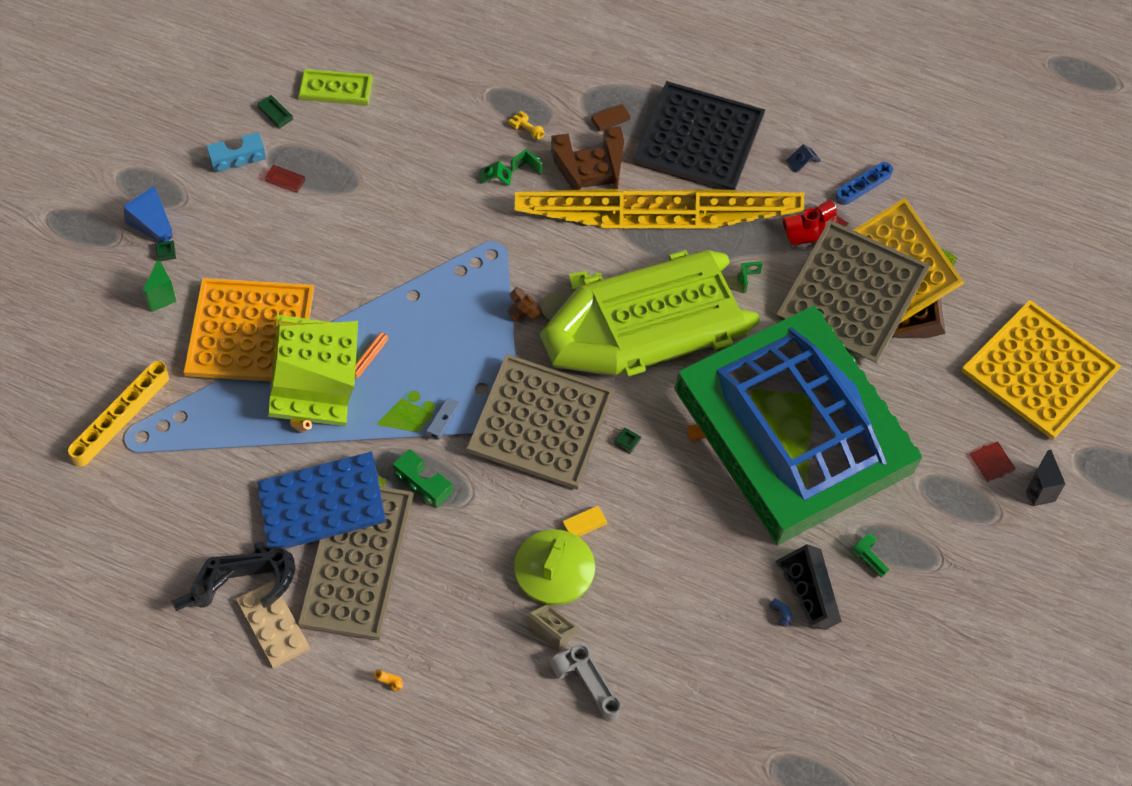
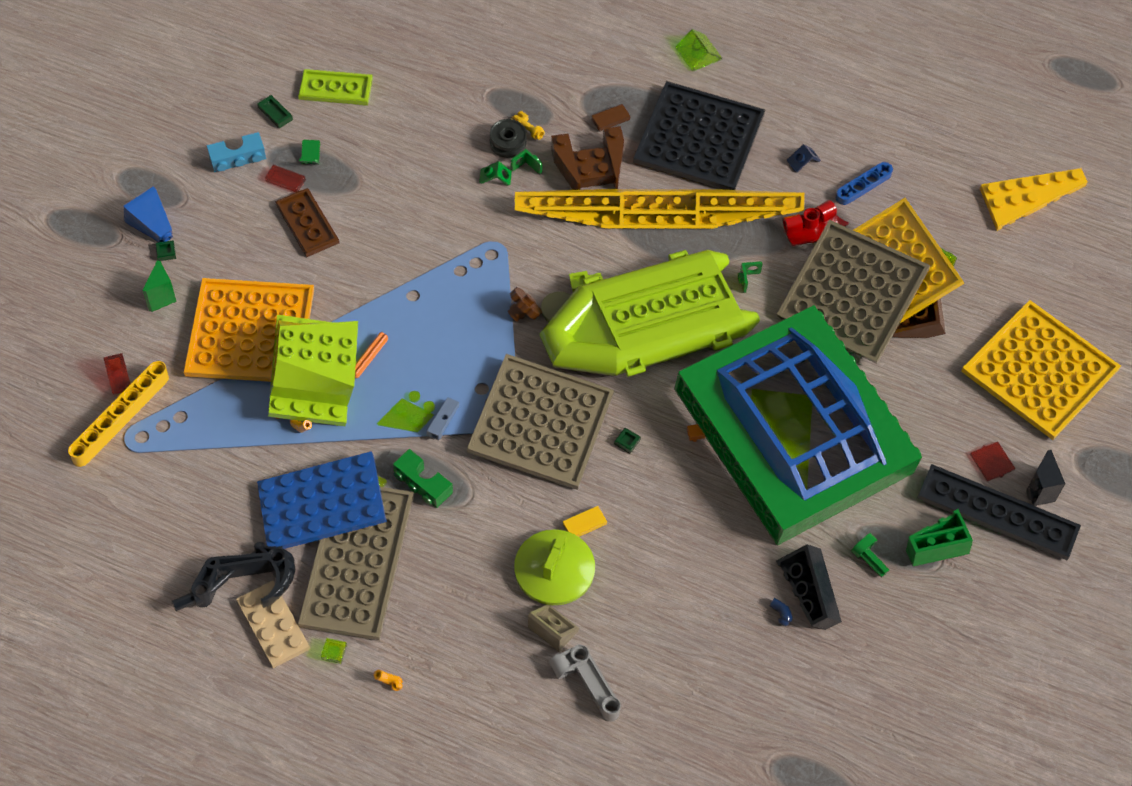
(117, 372): none -> clear red slope
(307, 222): none -> reddish brown tile
(310, 152): none -> green bracket
(333, 650): none -> clear neon green plate
(507, 138): none -> pearl dark grey wheel
(697, 50): none -> clear neon green slope
(940, 541): none -> green wedge
(999, 512): none -> black plate
(1023, 196): none -> yellow wing

